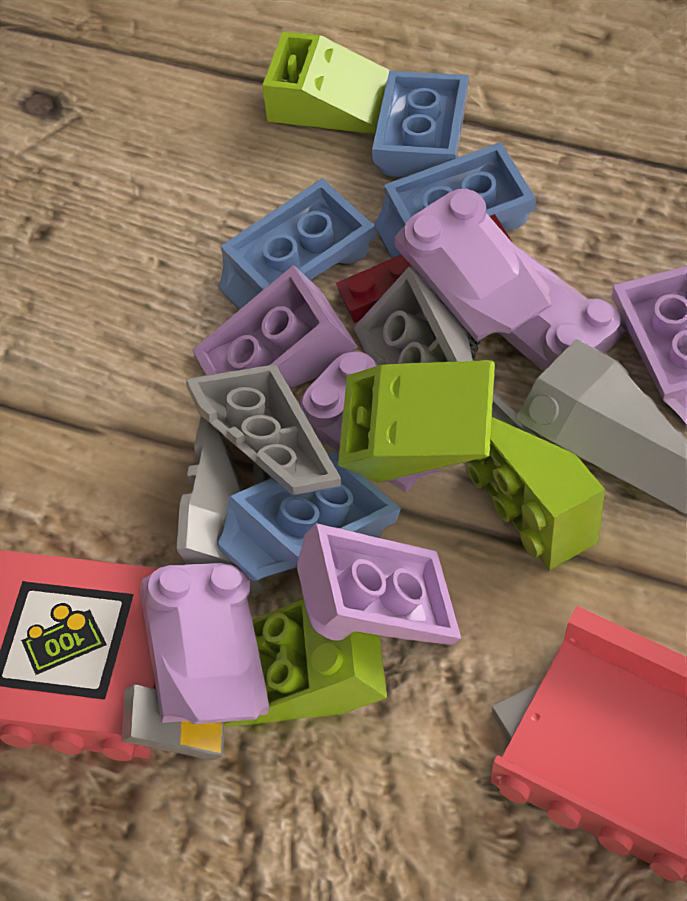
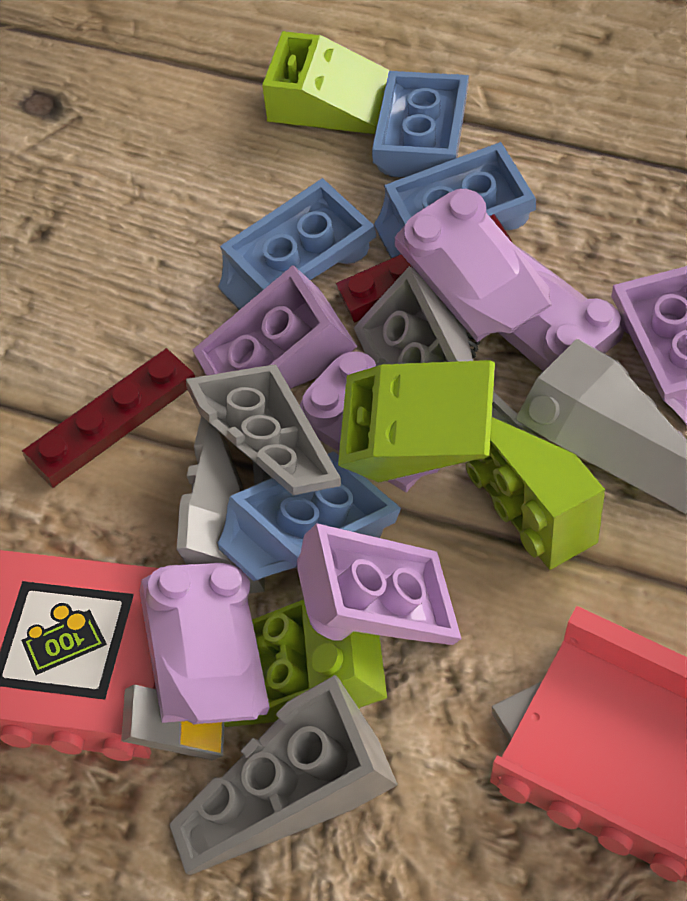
(108, 418): none -> dark red plate
(296, 775): none -> light grey wedge

